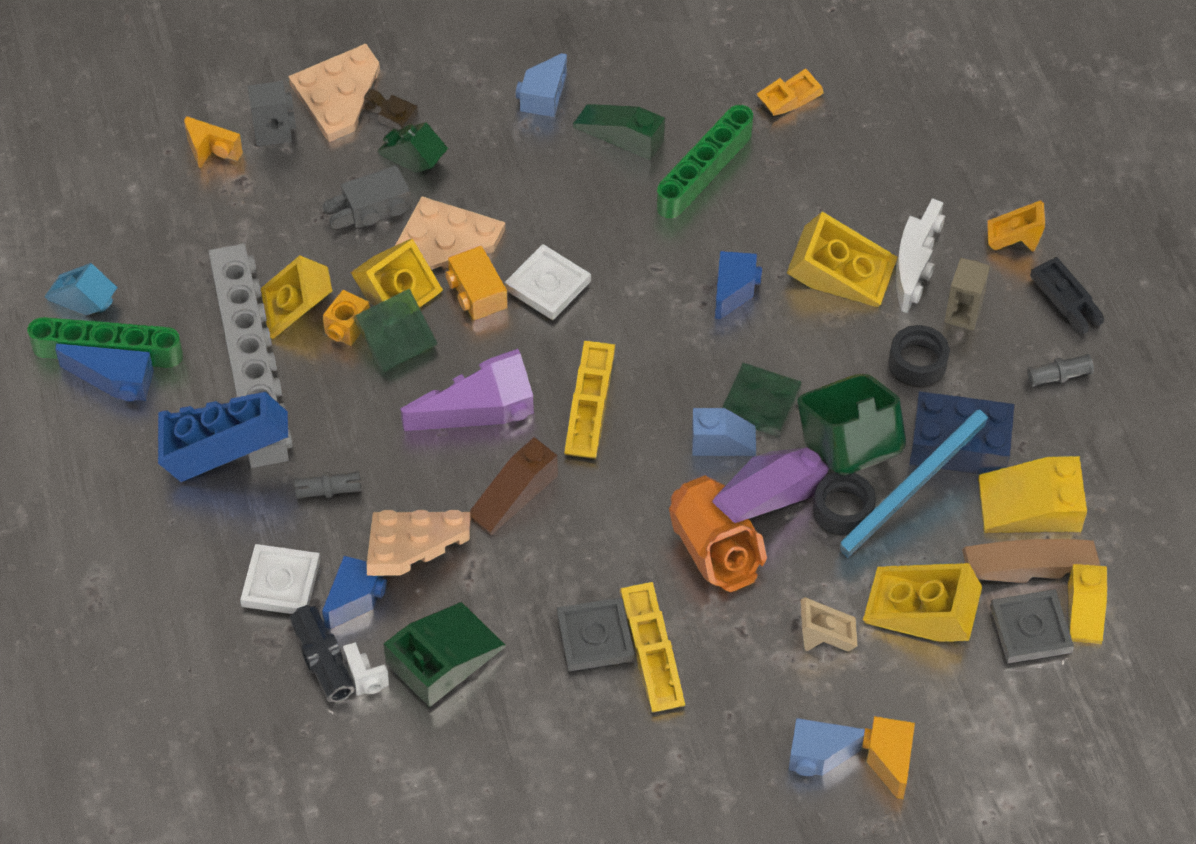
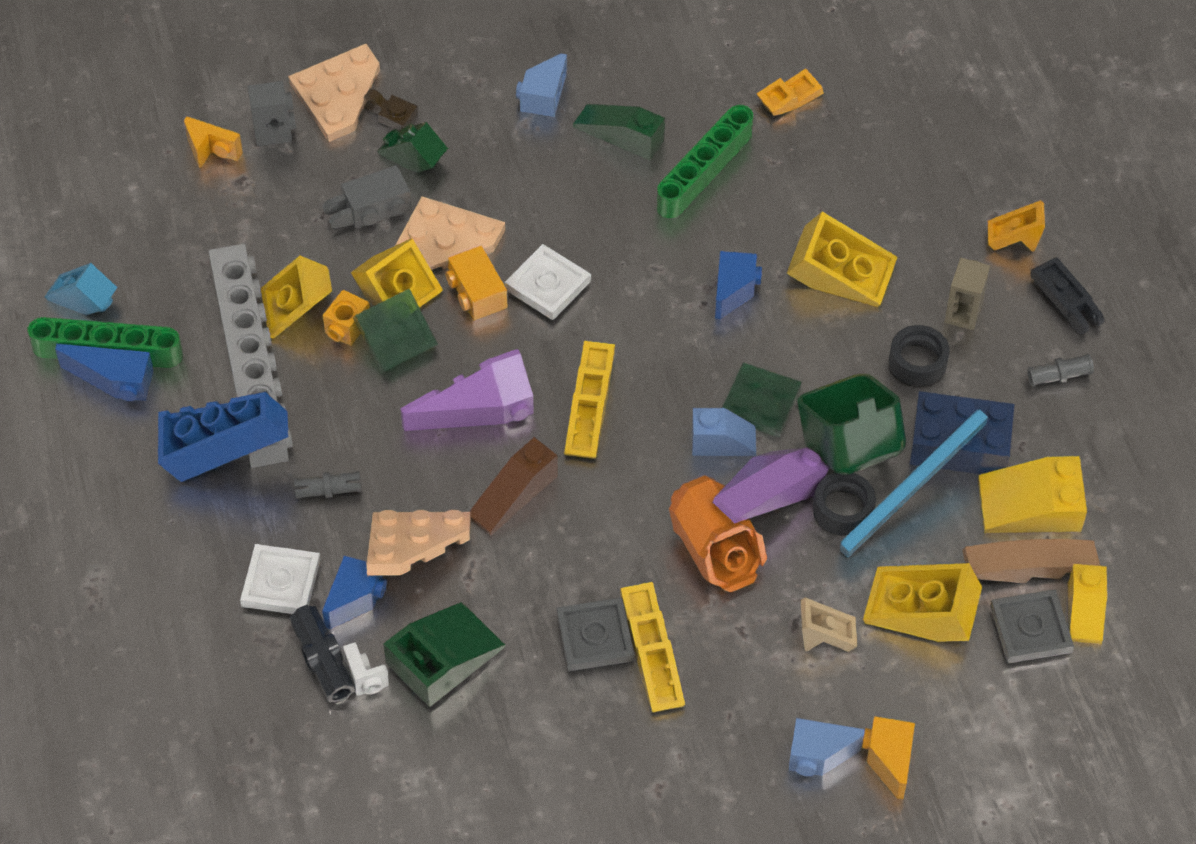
(915, 254): white slope -> none

